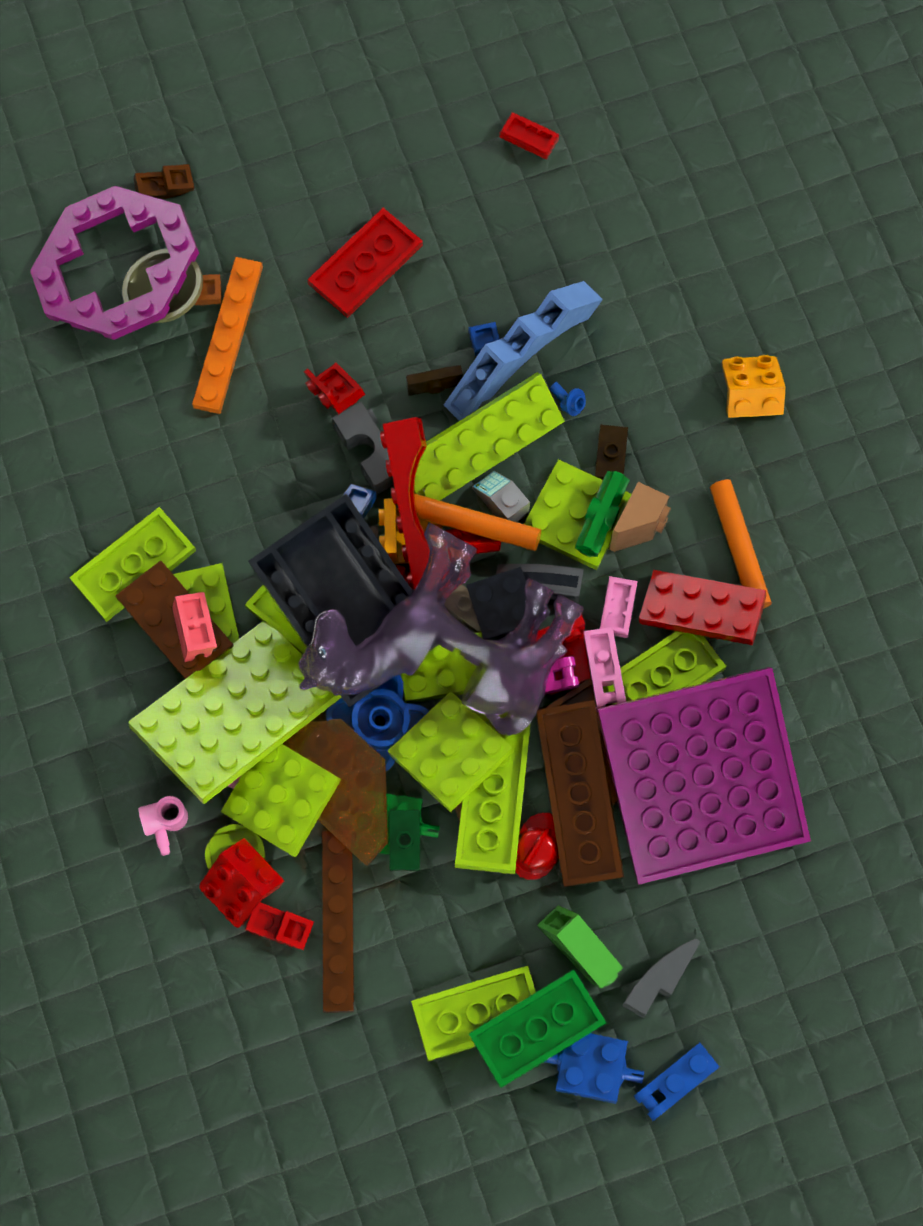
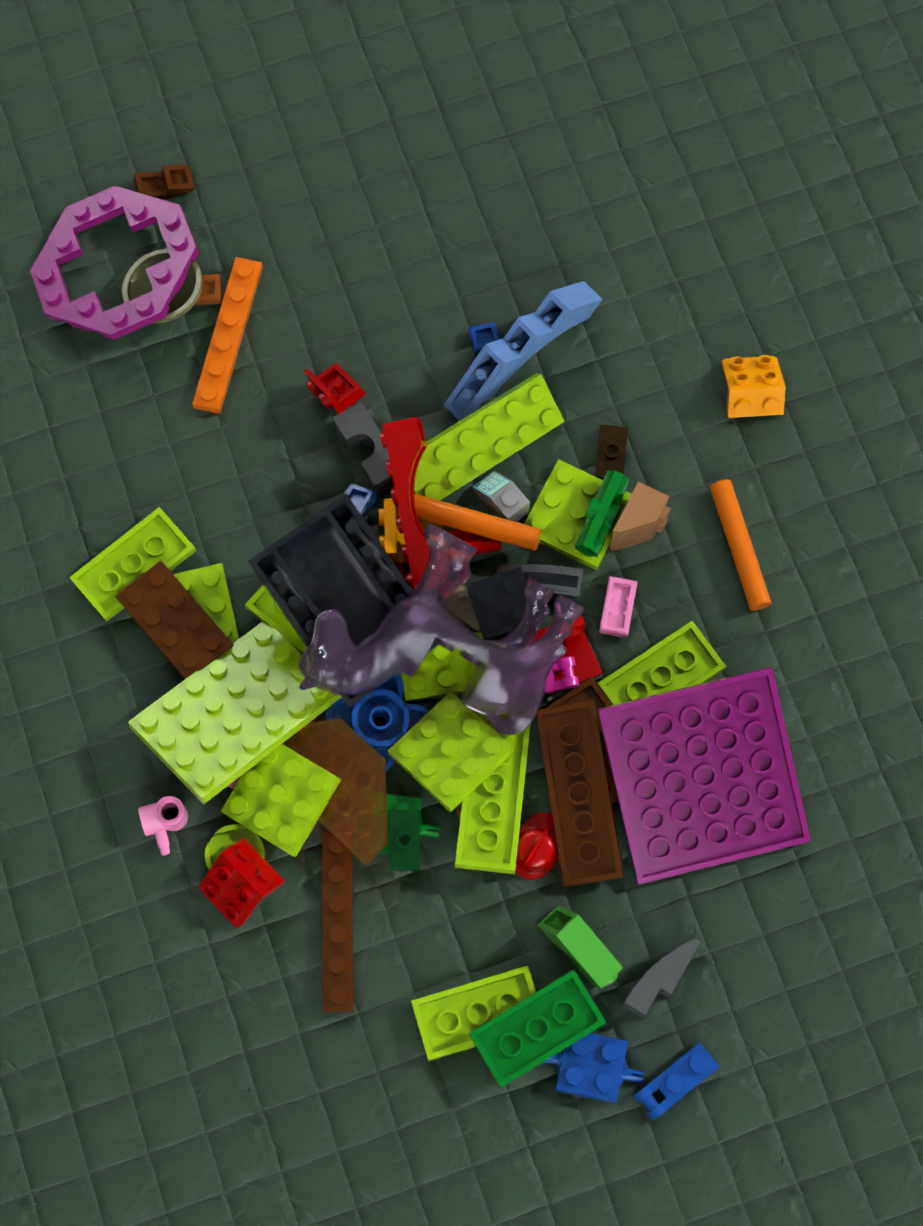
(194, 625): coral hinge -> none
(279, 926): red slope -> none
(365, 262): red plate -> none
(434, 380): dark brown plate -> none
(529, 135): red plate -> none
(570, 400): blue plate -> none
(604, 666): bright pink plate -> none
(702, 607): red plate -> none

